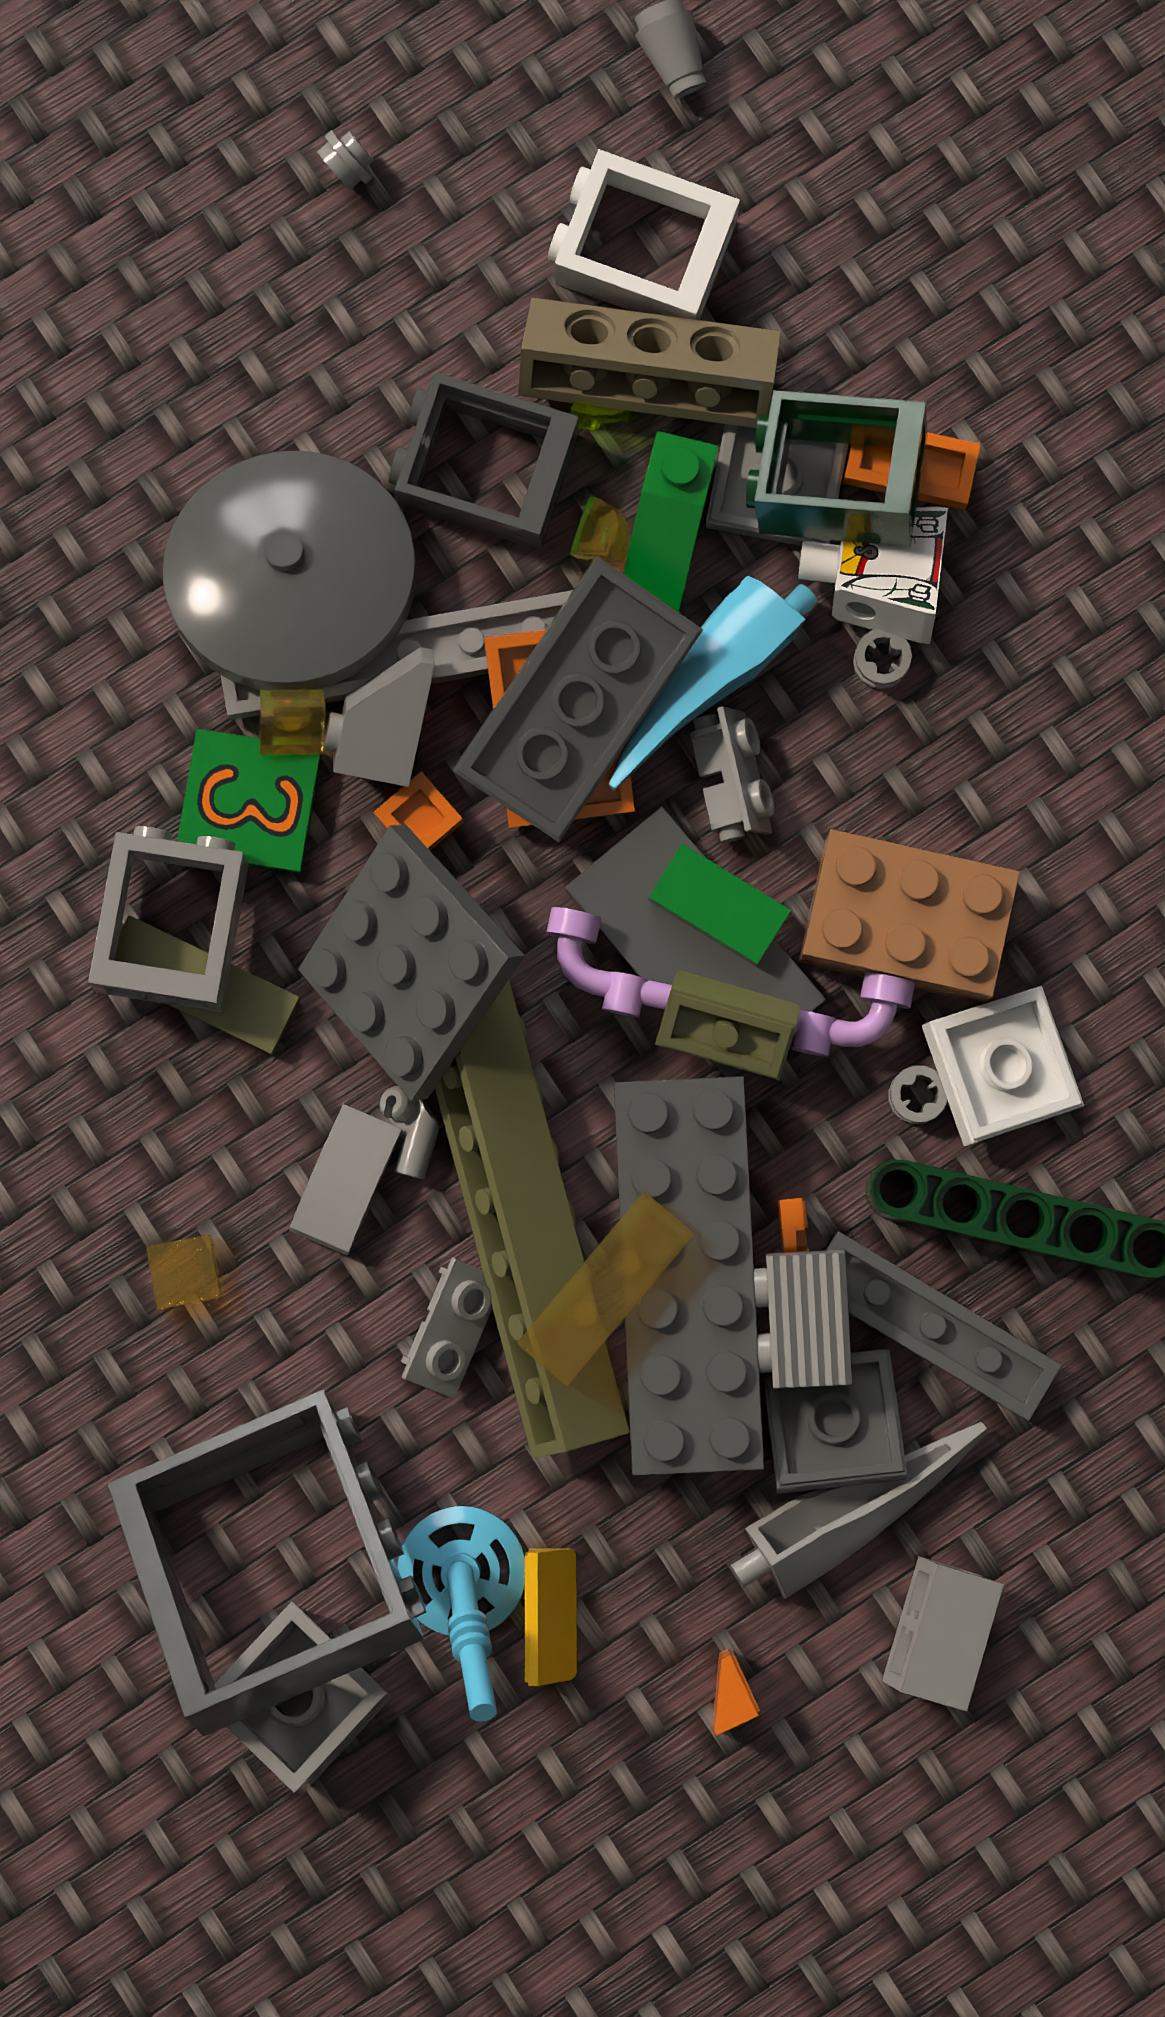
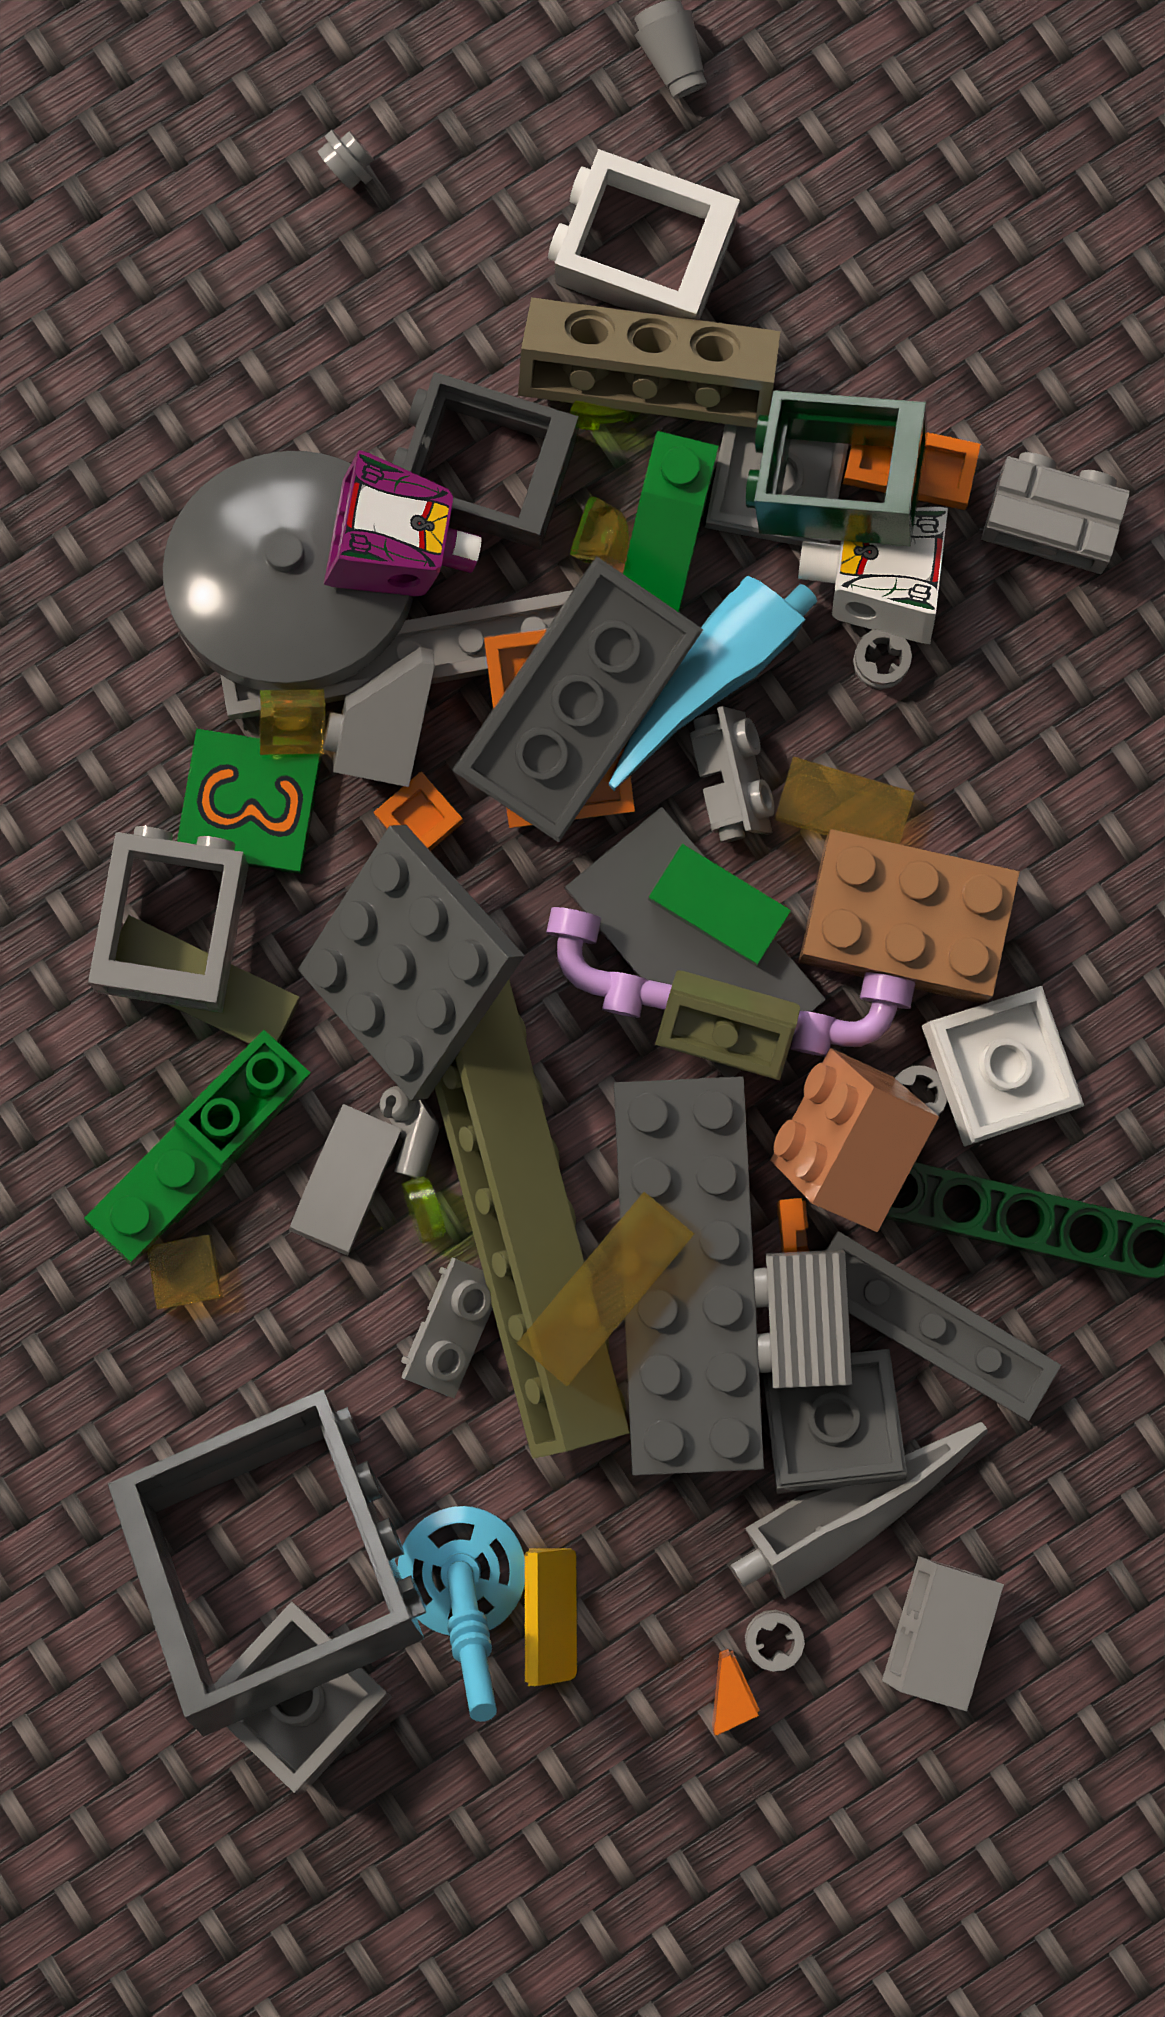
(198, 1148): none -> green slope
(394, 531): none -> torso
(424, 1209): none -> clear neon green tile
(780, 1659): none -> light grey bush
(833, 799): none -> clear yellow tile
(852, 1139): none -> nougat brick
(1056, 512): none -> light grey brick

